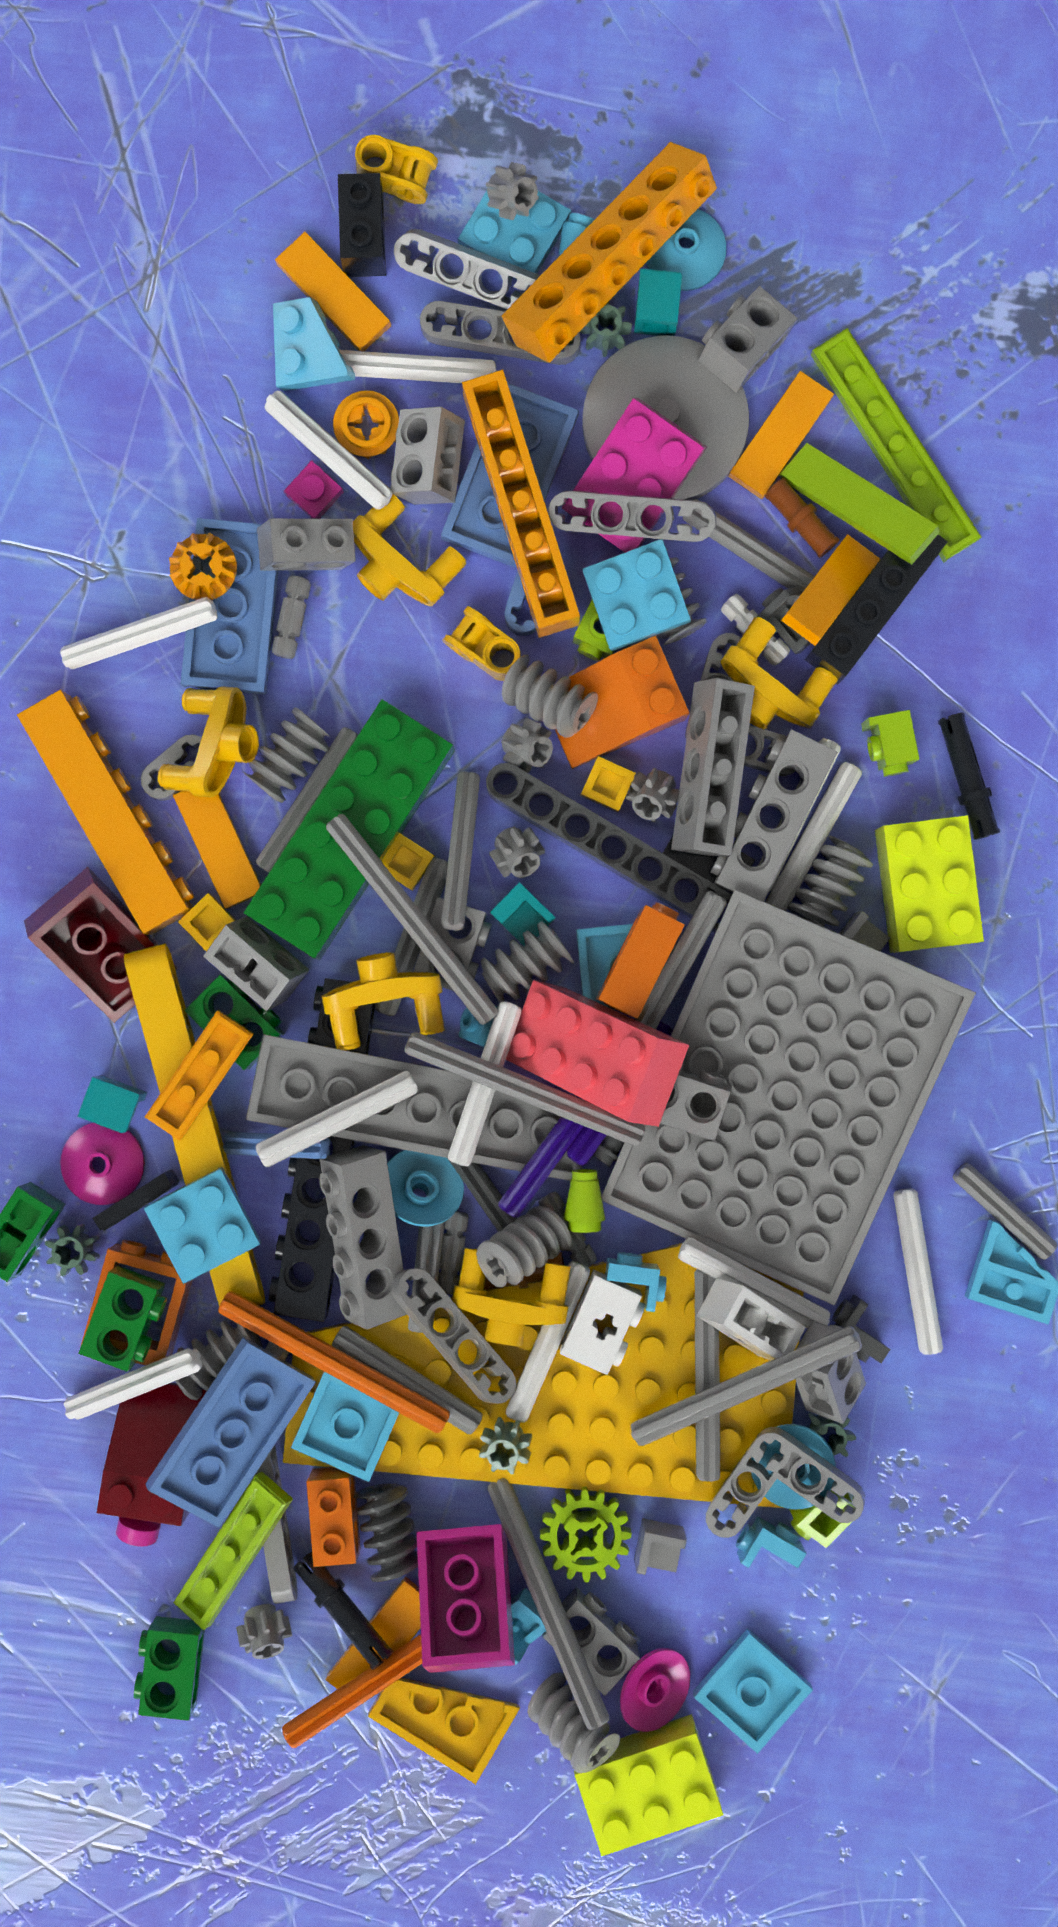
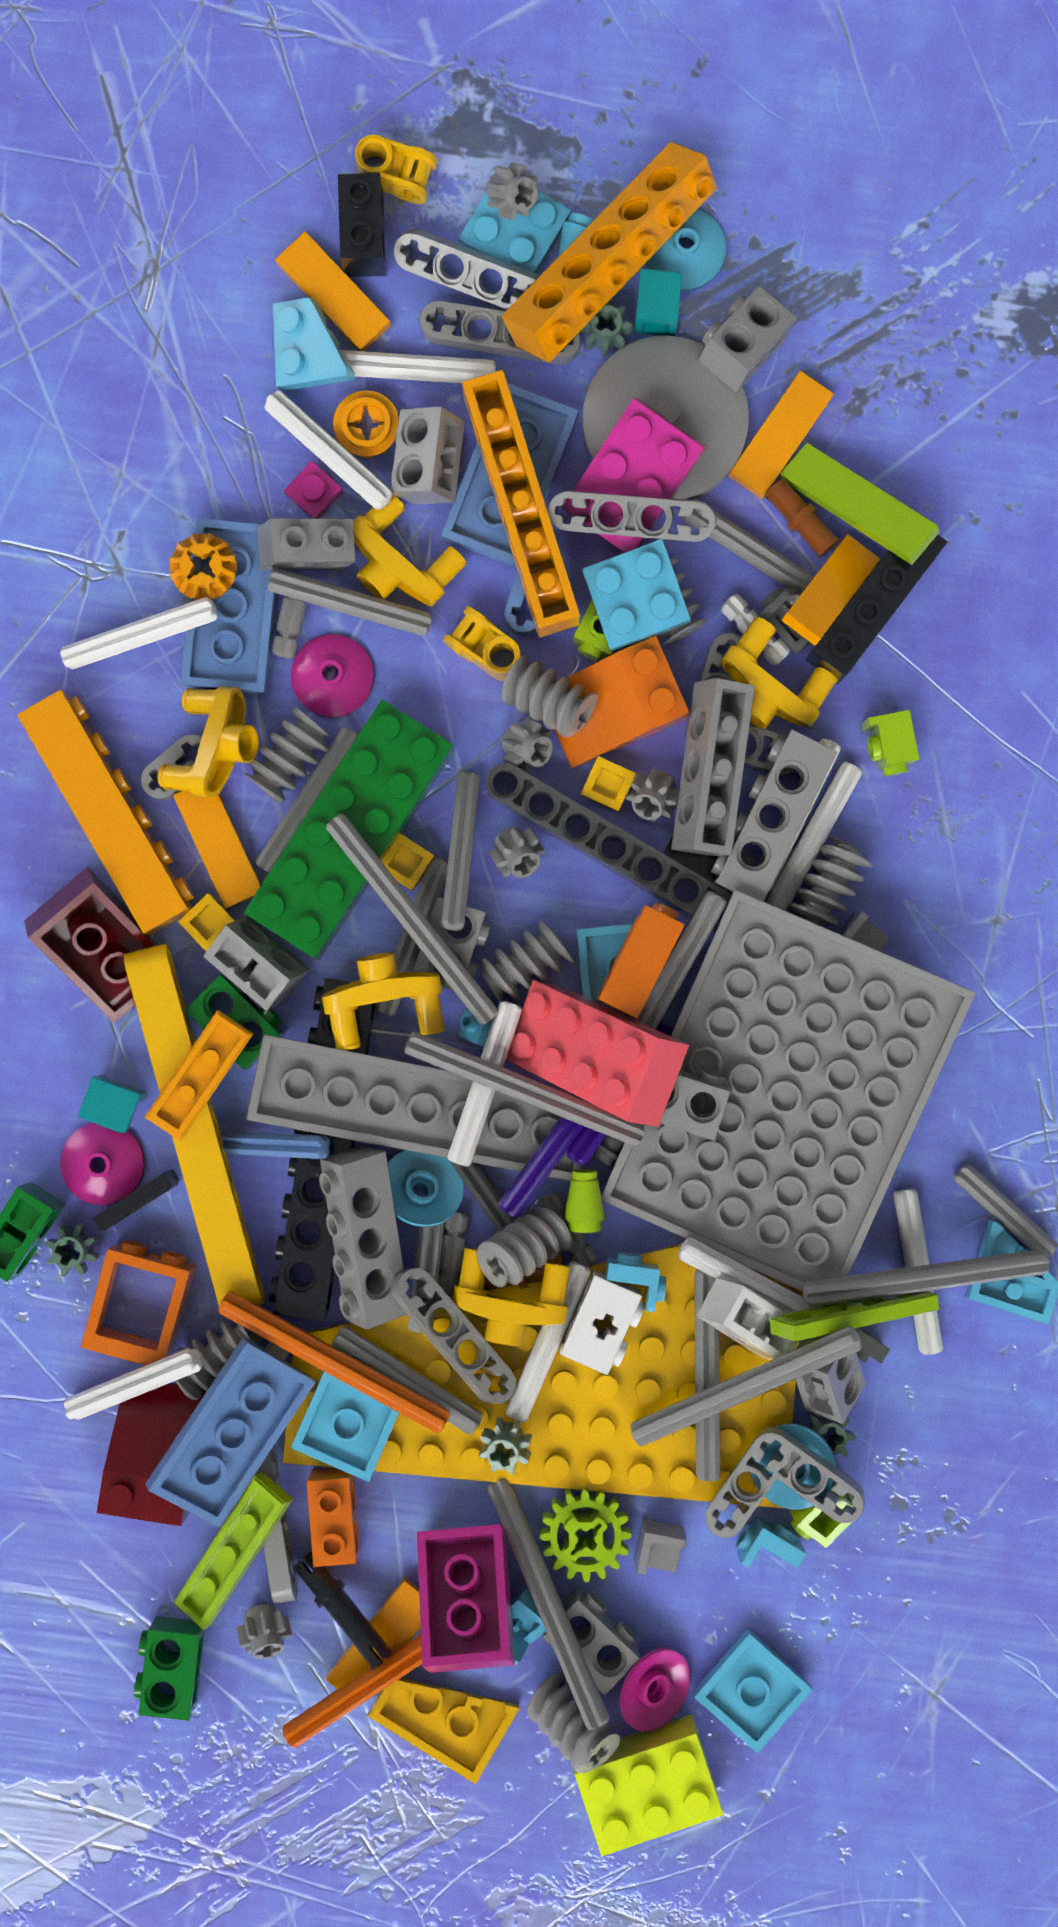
(115, 1314): green brick -> none
(137, 1532): dark pink tile -> none
(202, 1225): medium azure plate -> none
(336, 1118): white axle -> none
(339, 695): none -> dark pink dish
(349, 602): none -> light grey axle
(390, 1530): dark grey piece -> none
(521, 912): teal panel -> none
(833, 1317): none -> lime tile
(893, 440): lime tile -> none
(925, 1278): none -> light grey axle
(929, 884): neon yellow brick -> none
(969, 776): black pin -> none

